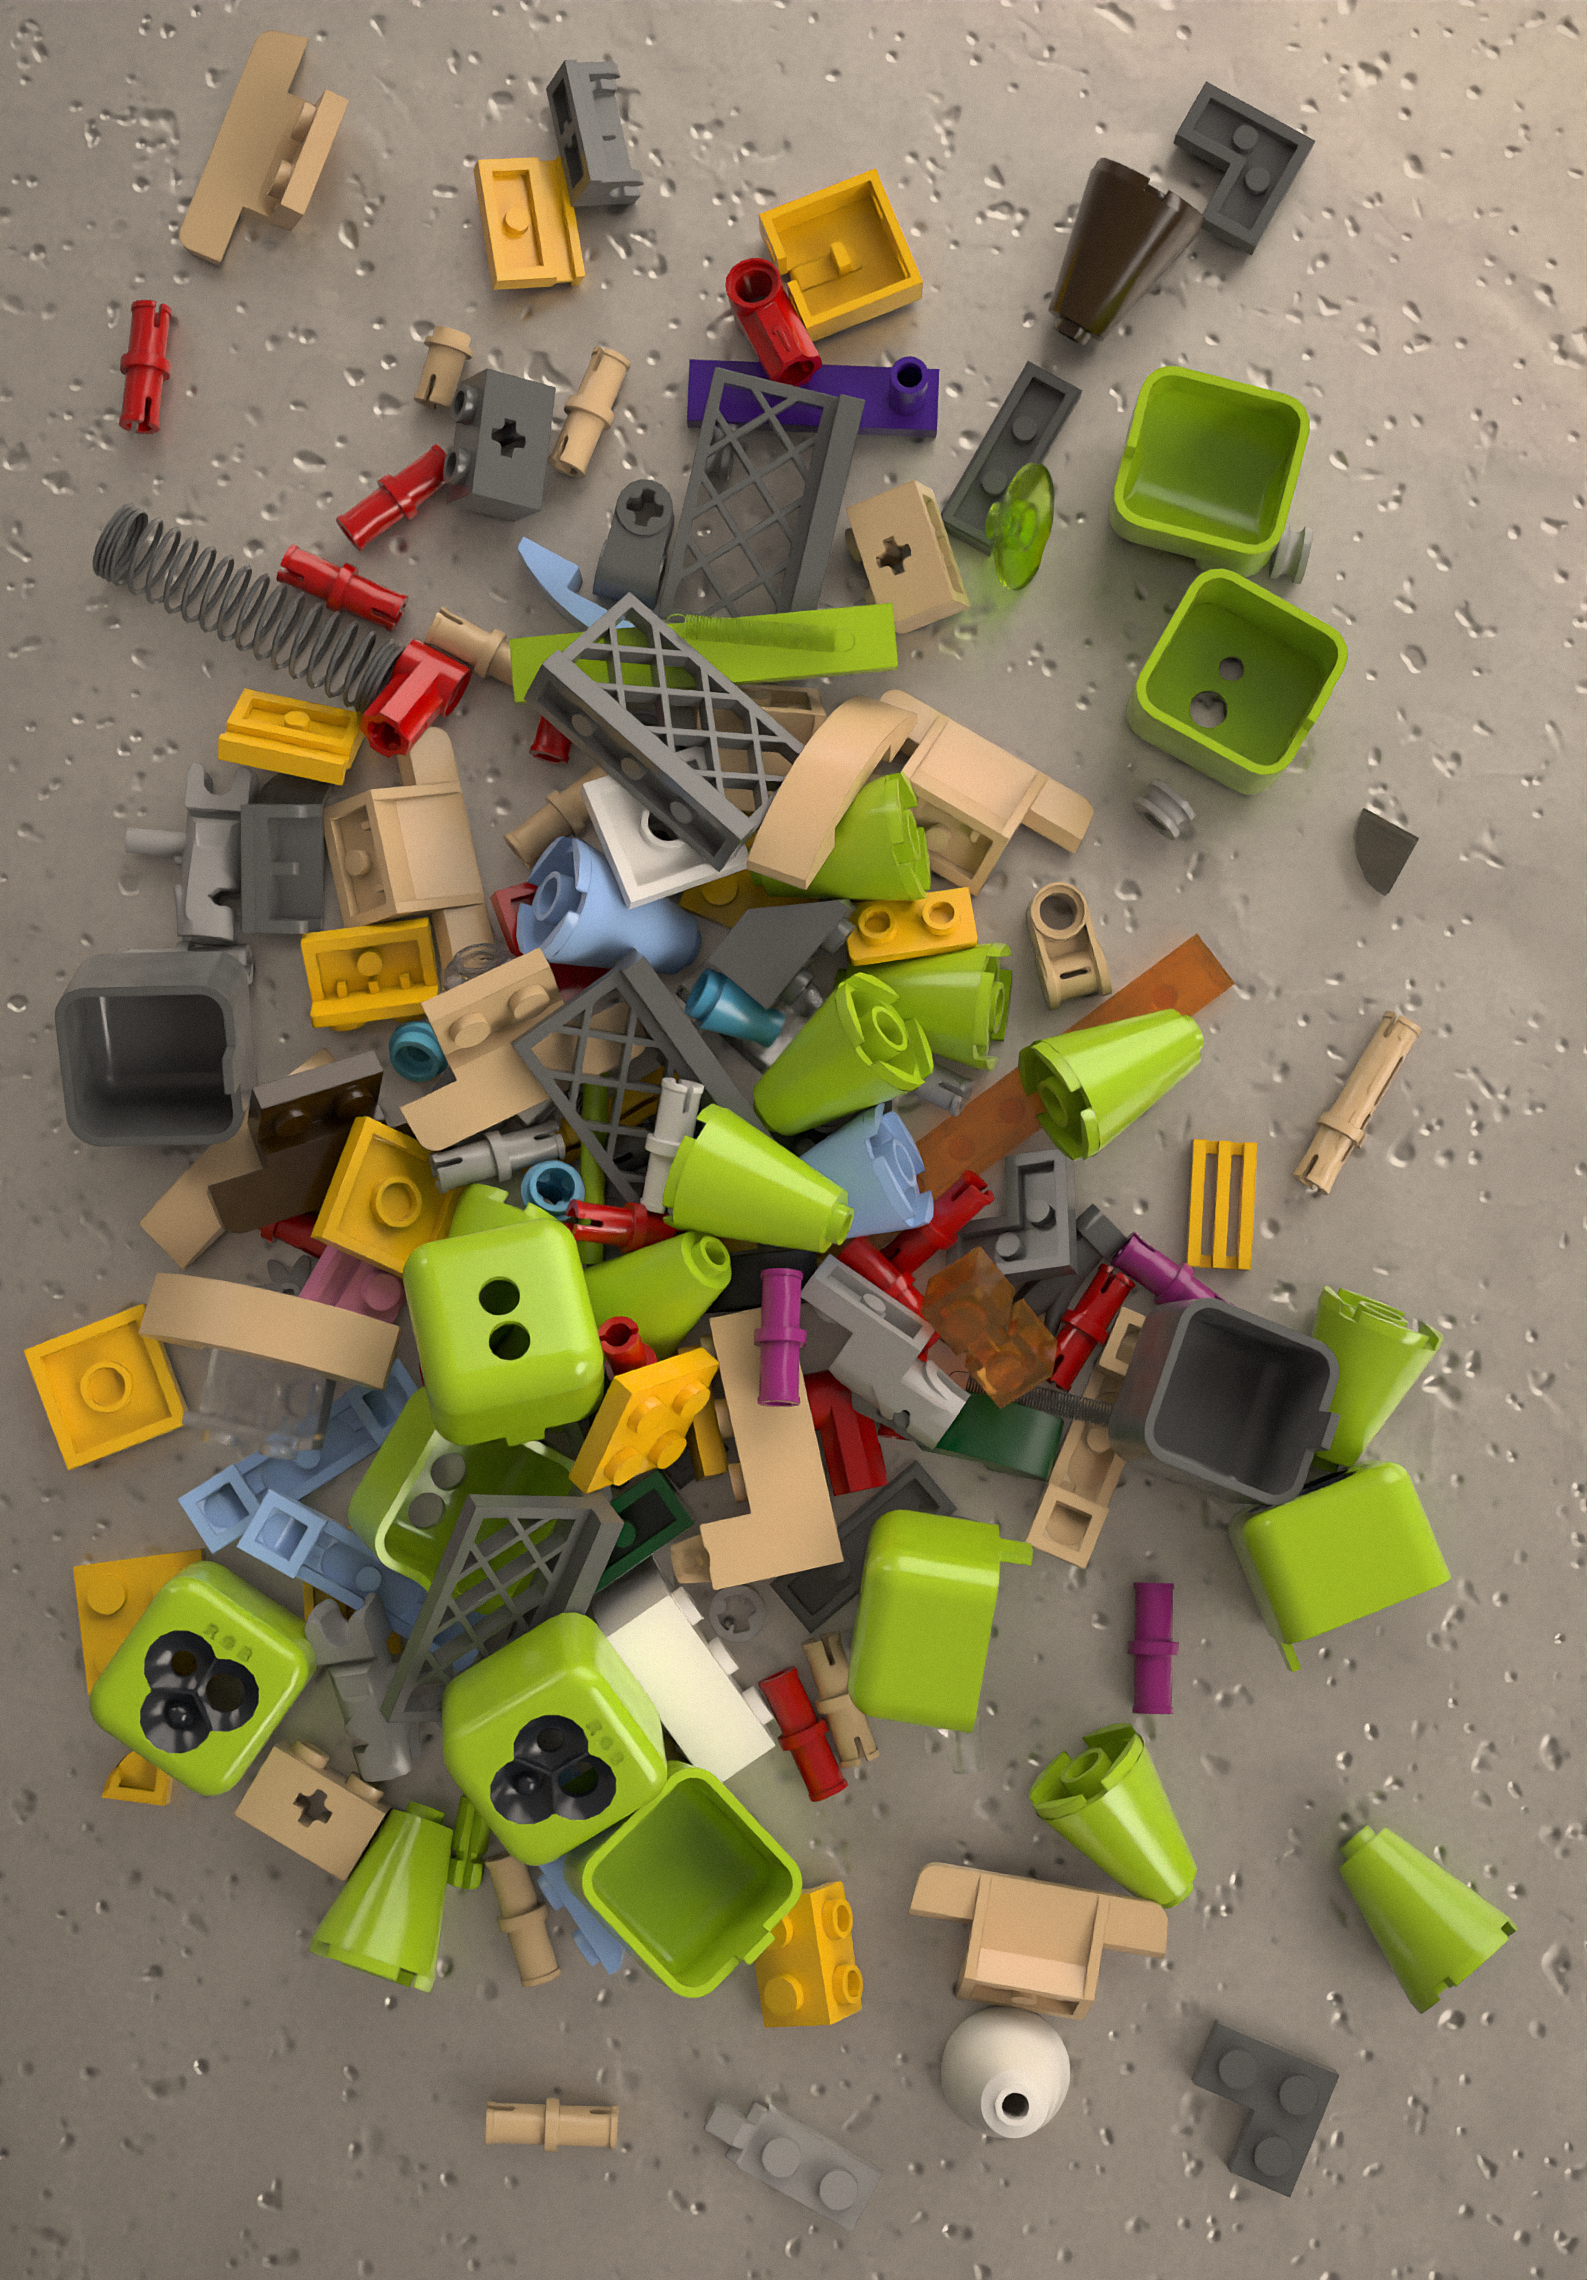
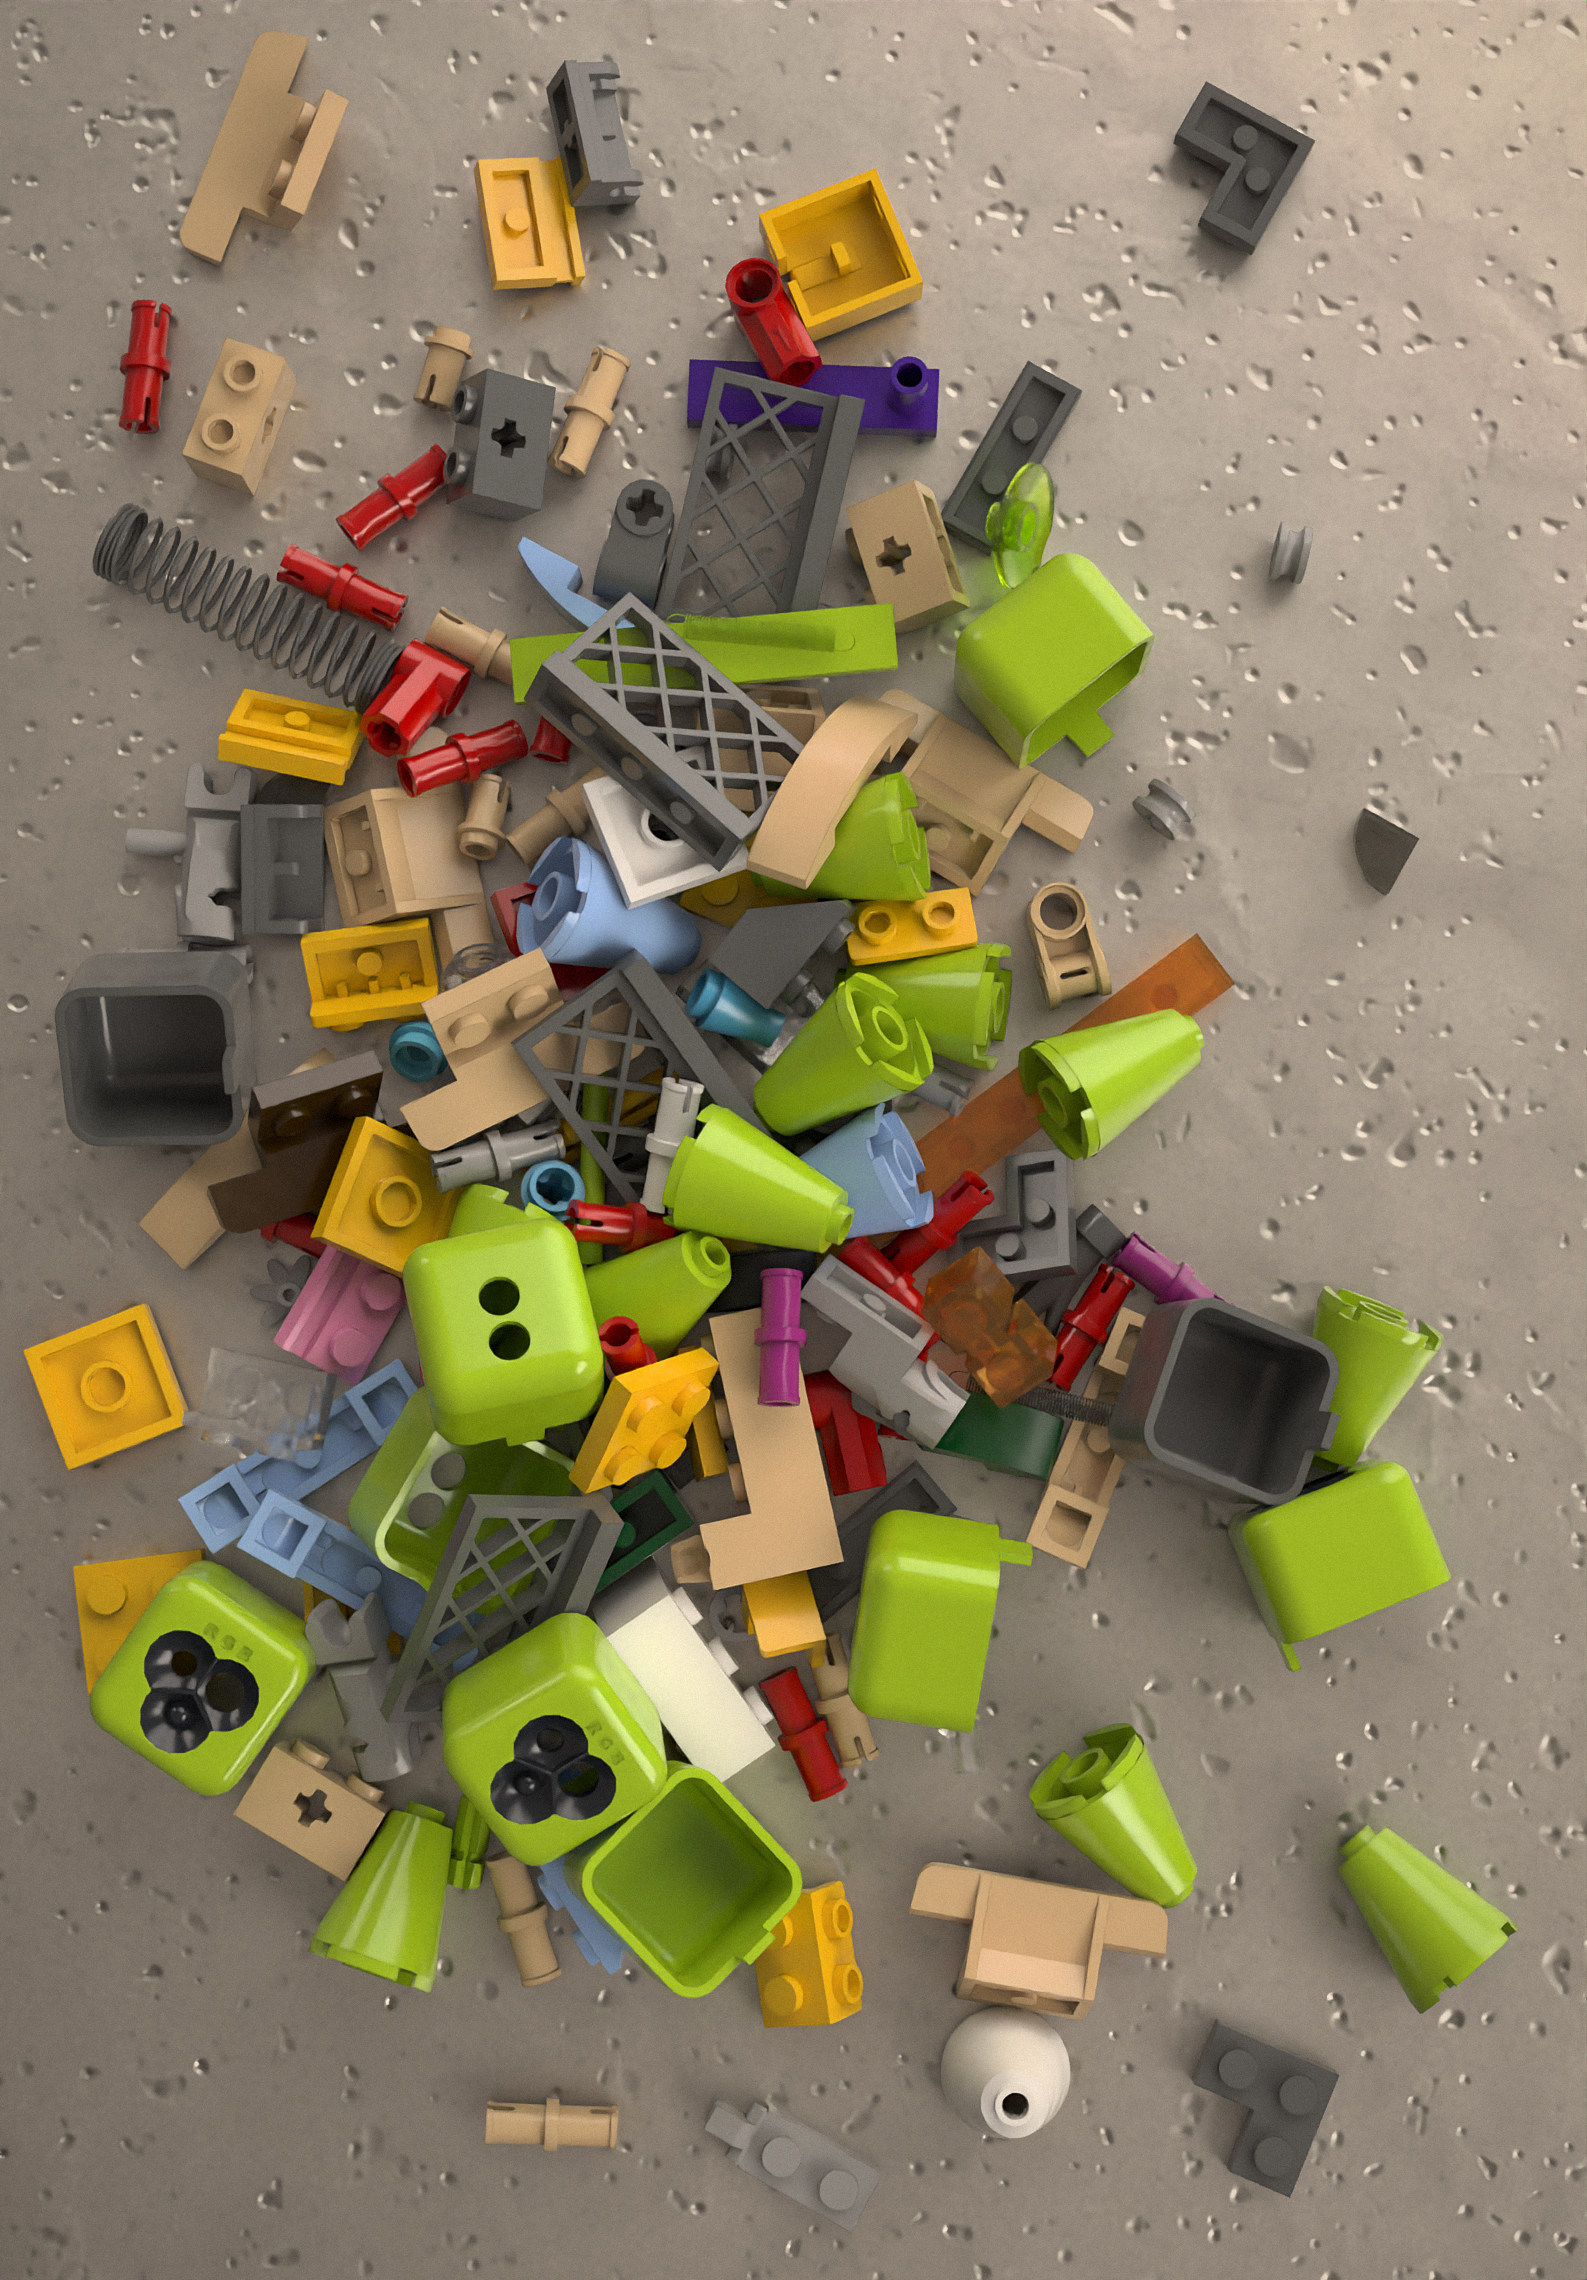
(138, 1781): yellow tile -> none
(239, 416): none -> tan brick
(271, 1328): tan slope -> none
(462, 758): none -> red pin
(482, 831): none -> tan pin
(784, 1617): none -> yellow panel
(1051, 659): none -> lime piece
(1117, 249): dark brown cone -> none
(1153, 1648): magenta pin -> none
(1209, 469): lime piece -> none
(1246, 1202): yellow tile -> none
(1285, 684): lime piece -> none
(1351, 1112): tan pin -> none

